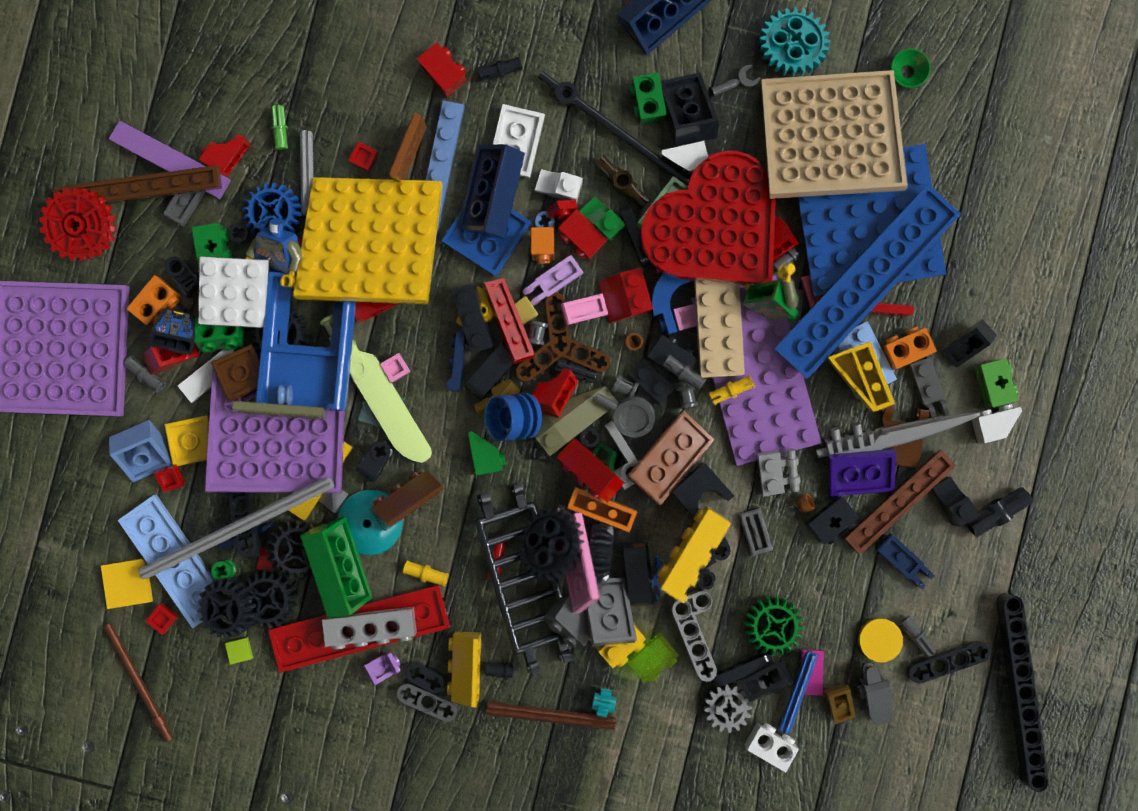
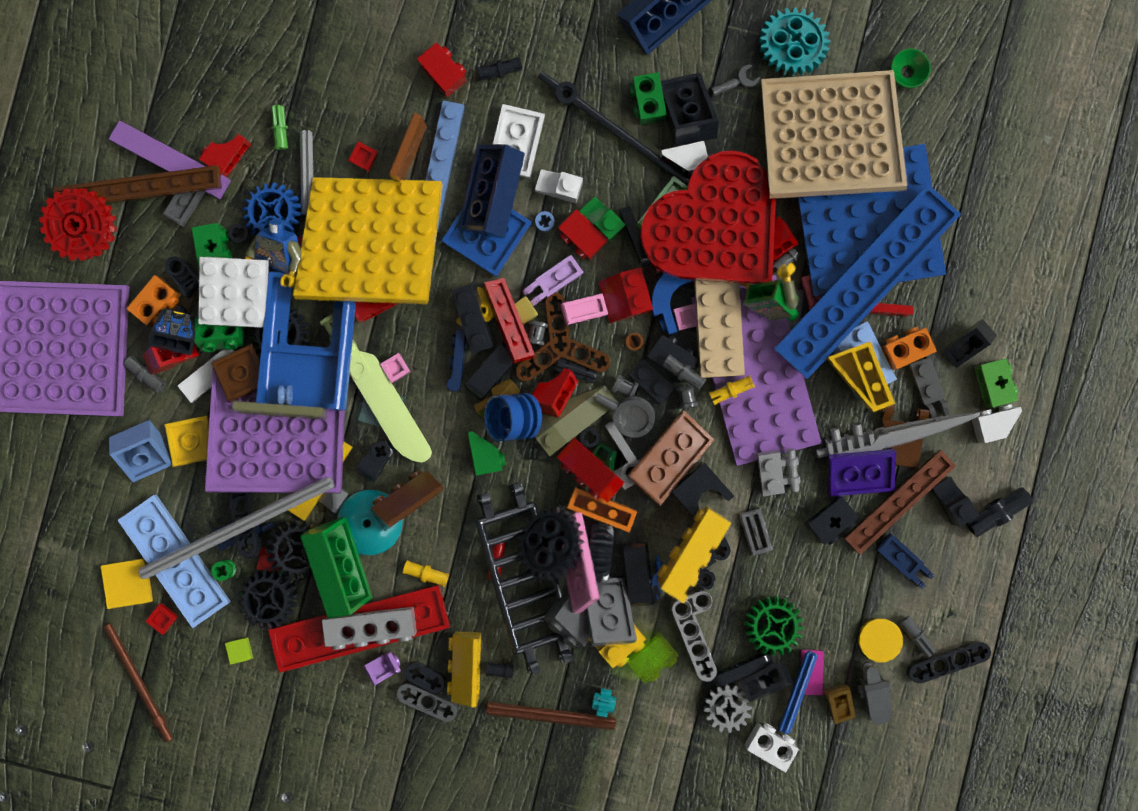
(169, 478): red plate -> none
(238, 612): black gear -> none
(542, 244): orange brick -> none
(562, 209): red plate -> none
(614, 173): dark brown pin -> none
(806, 503): dark orange hinge -> none
(1029, 699): black beam -> none

